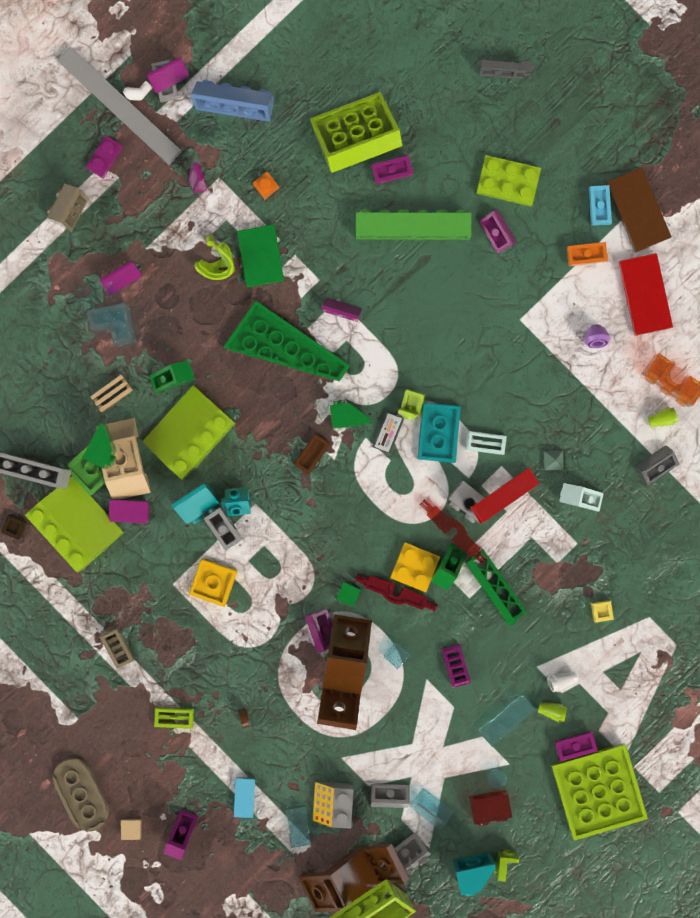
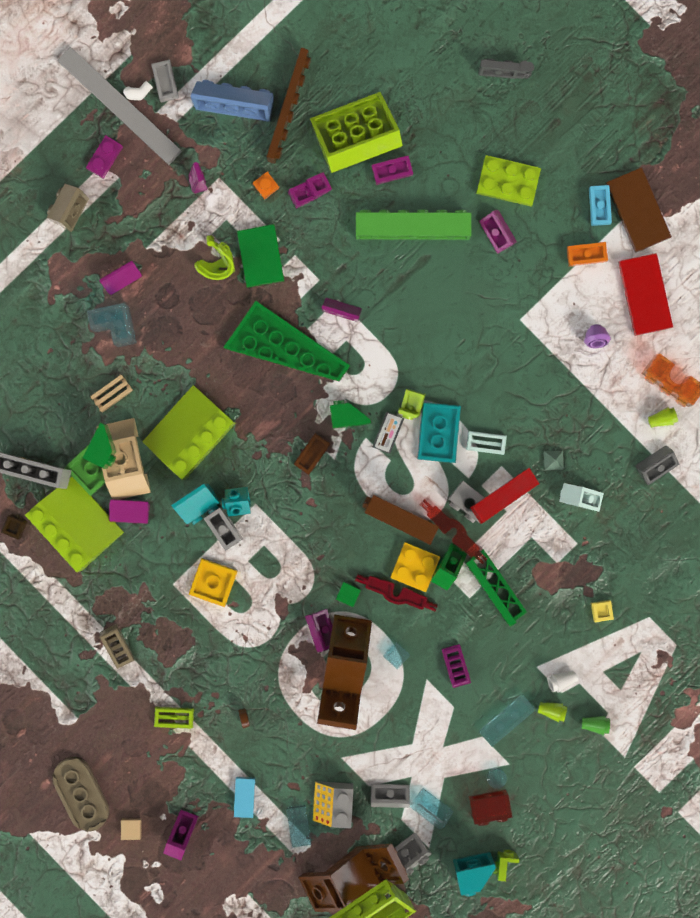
(168, 75): magenta slope -> none
(172, 376): green slope -> none
(291, 99): none -> reddish brown plate
(309, 190): none -> magenta slope
(400, 519): none -> reddish brown window
(575, 746): magenta plate -> none
(596, 724): none -> bright green cone
(599, 791): lime plate -> none

